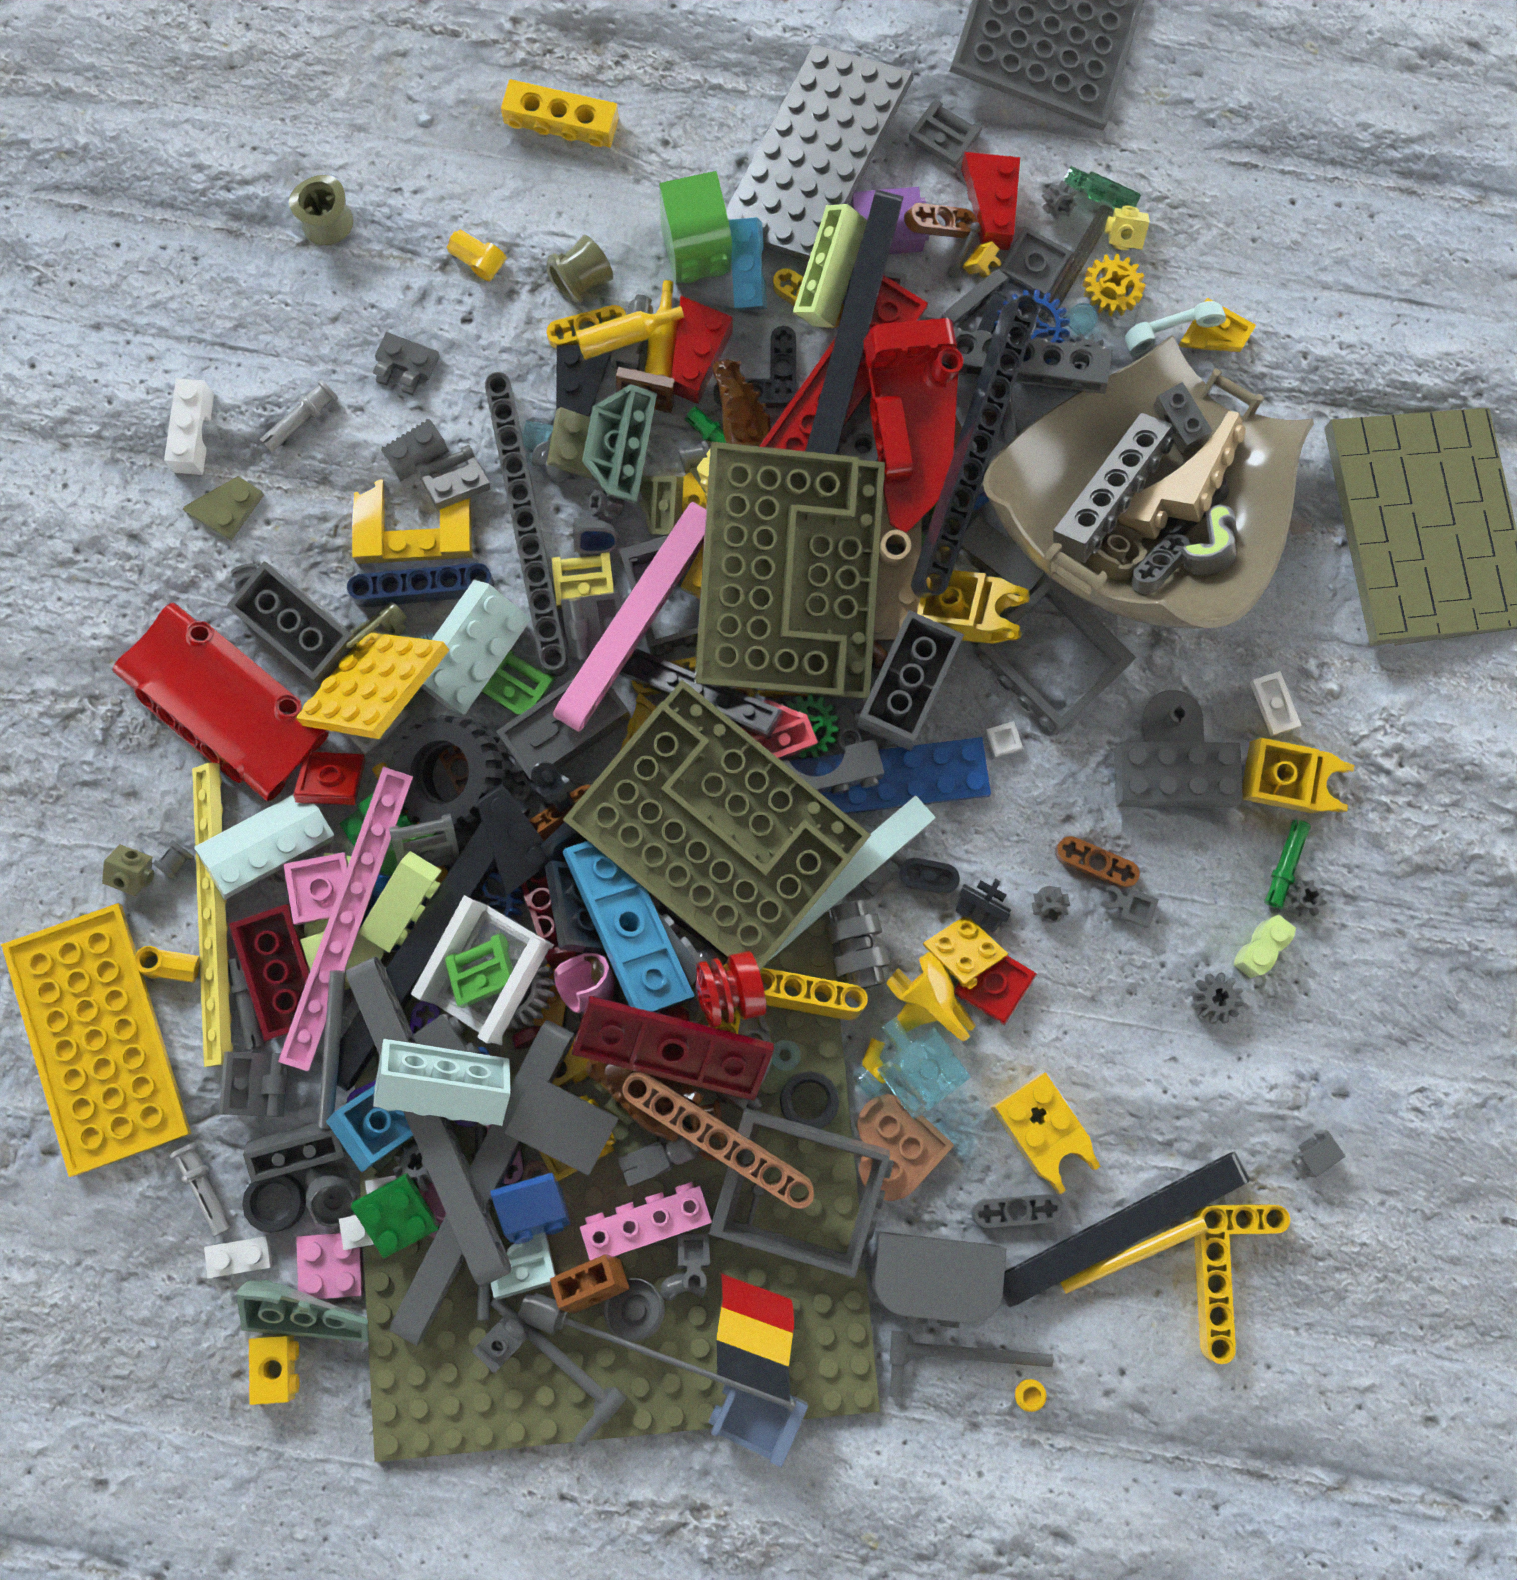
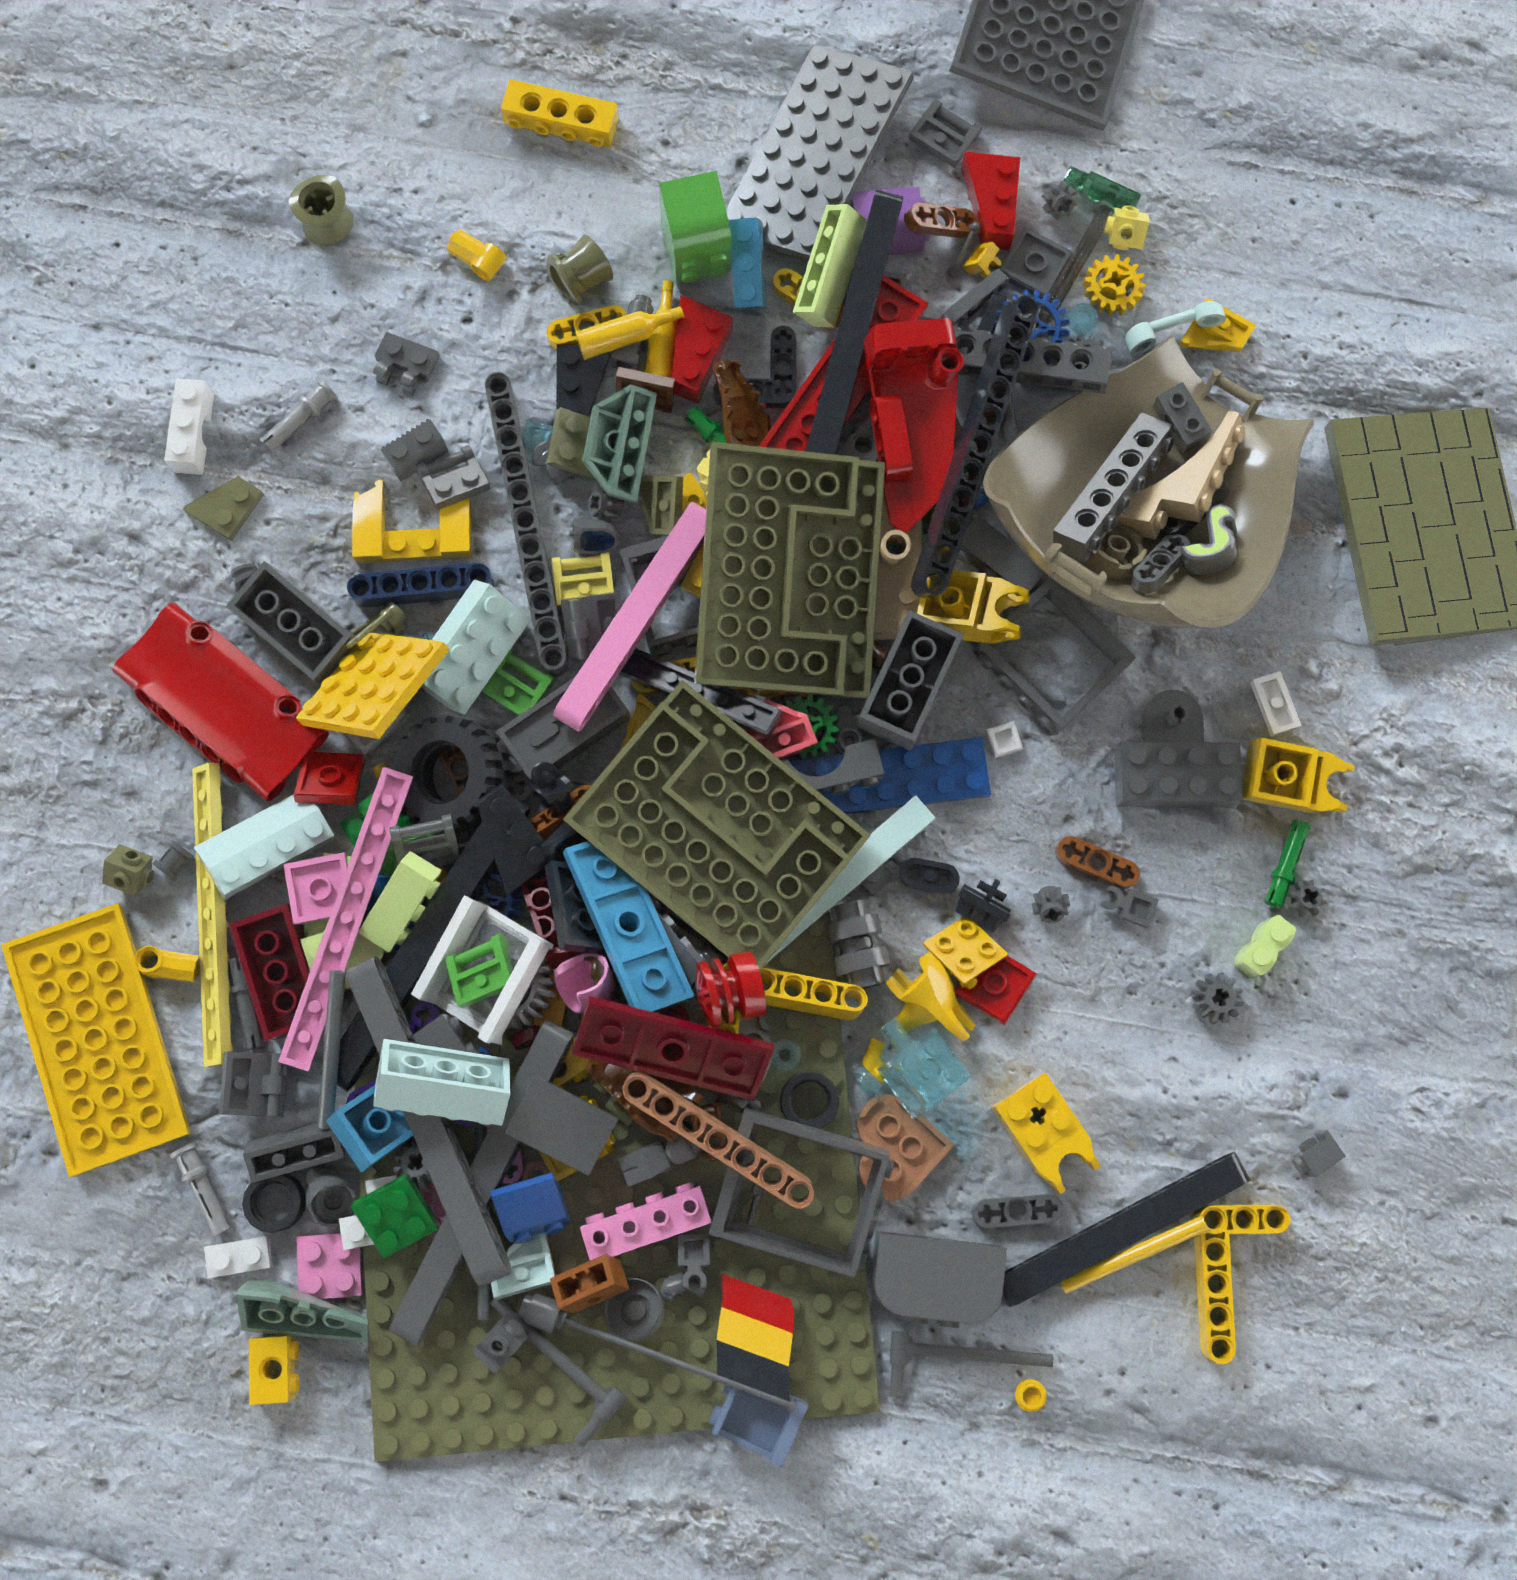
(693, 456): dark grey bush -> none

